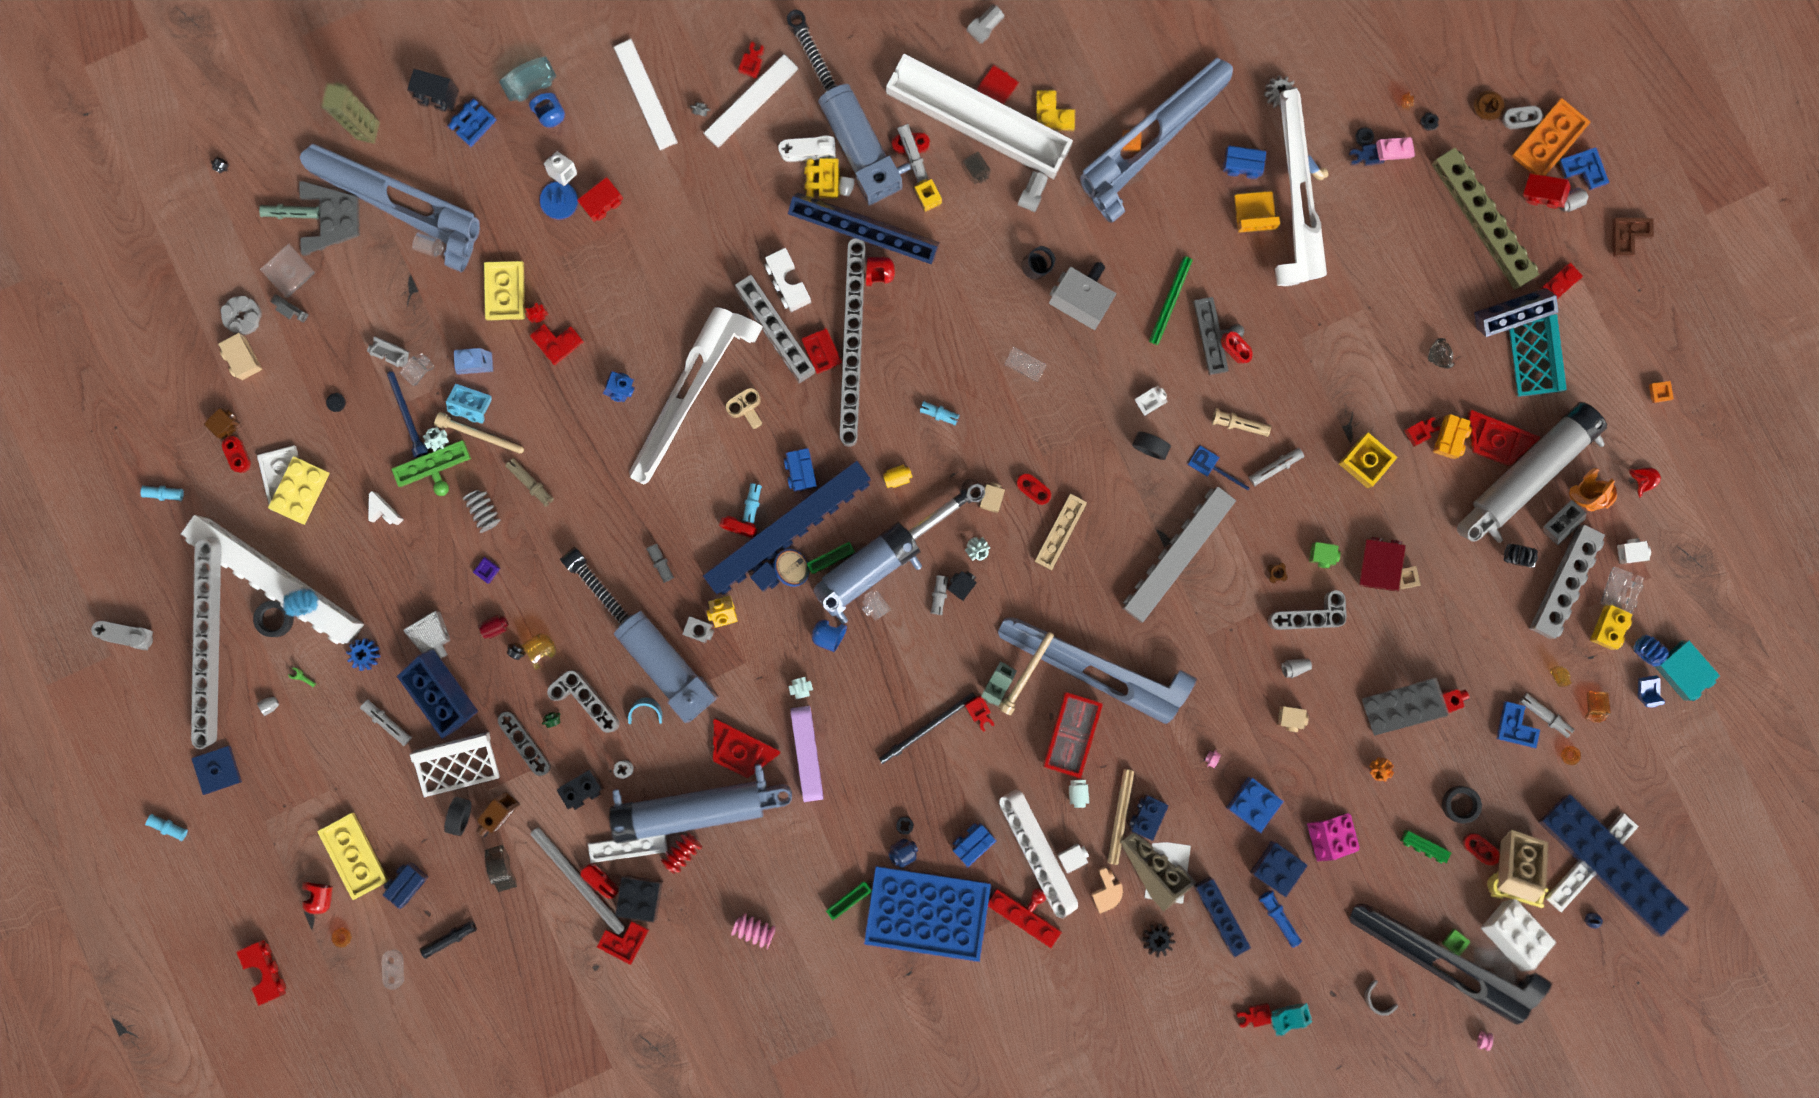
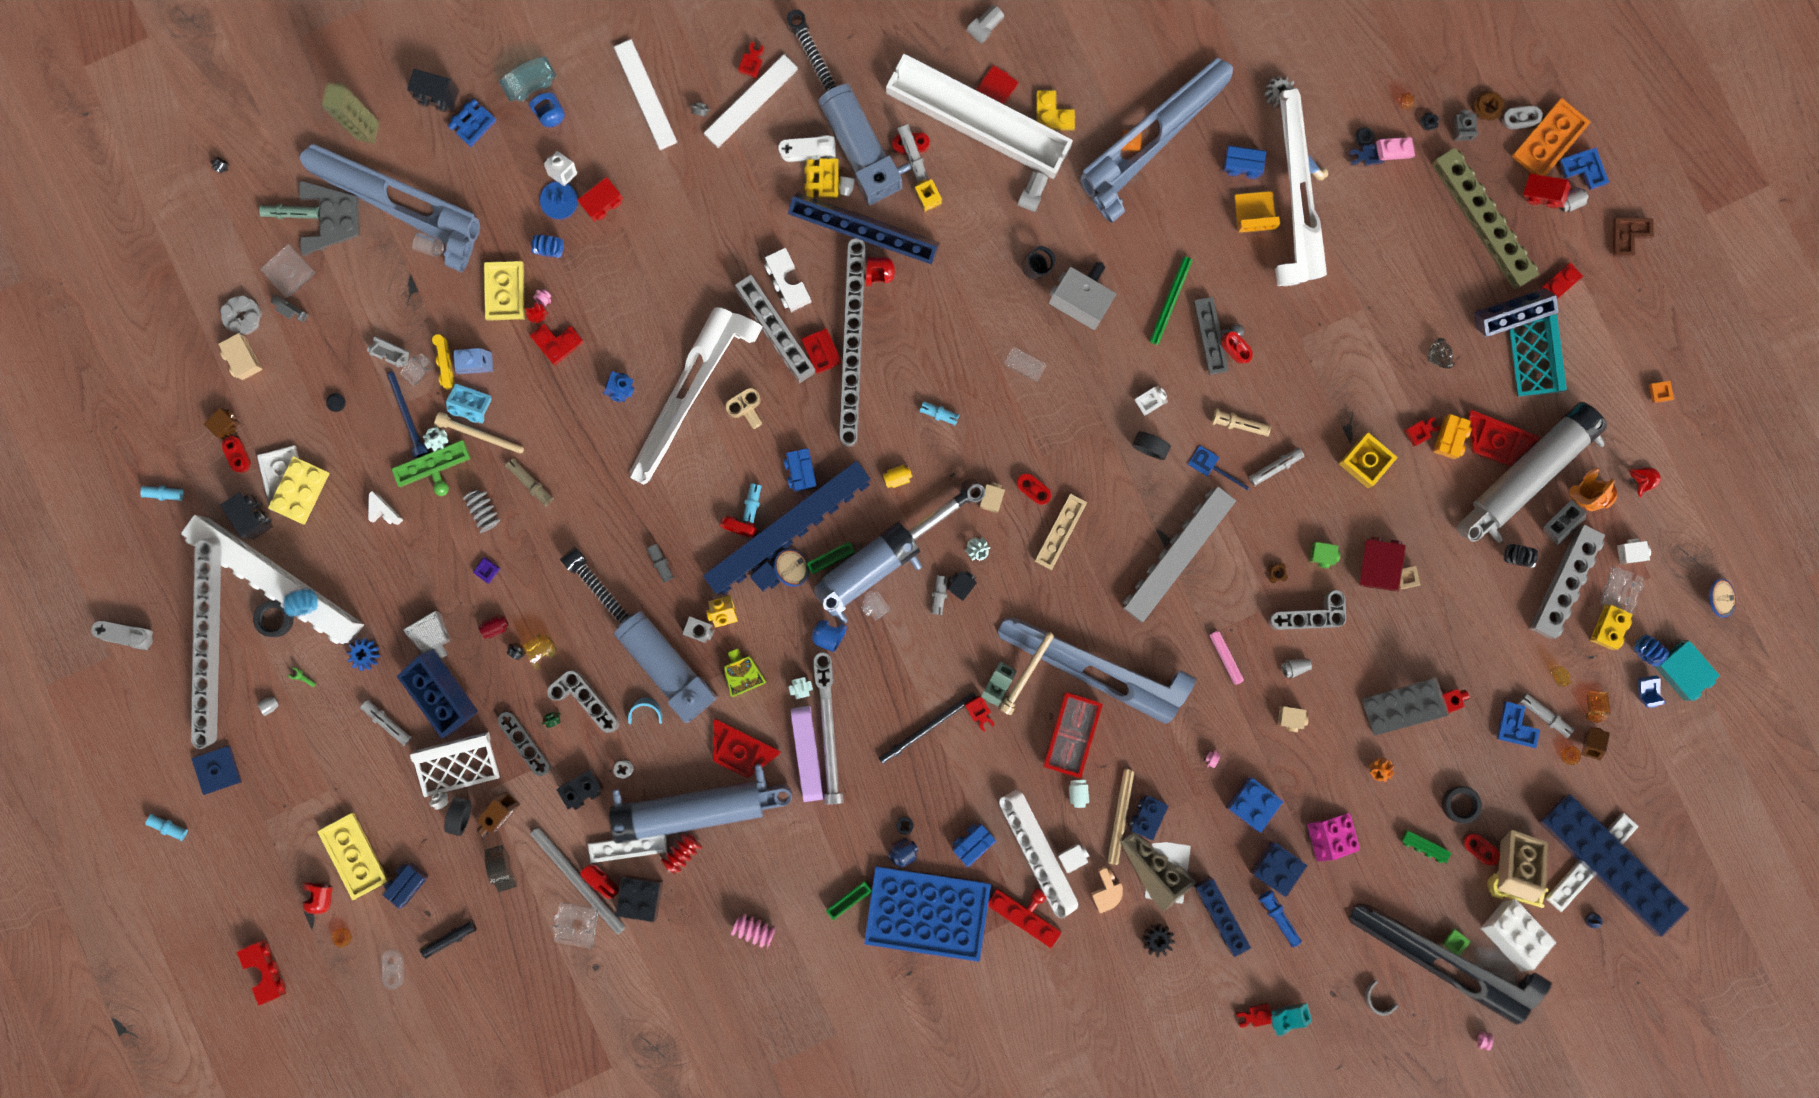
(247, 515): none -> black brick
(439, 800): none -> white plate
(444, 362): none -> yellow plate
(542, 297): none -> bright pink plate
(547, 246): none -> blue gear
(563, 928): none -> clear piece
(624, 947): red plate -> none
(742, 674): none -> torso
(833, 795): none -> flat silver piece
(976, 168): clear smoke brick -> none
(1226, 657): none -> bright pink axle
(1464, 132): none -> dark grey brick
(1595, 743): none -> reddish brown brick
(1722, 598): none -> piece

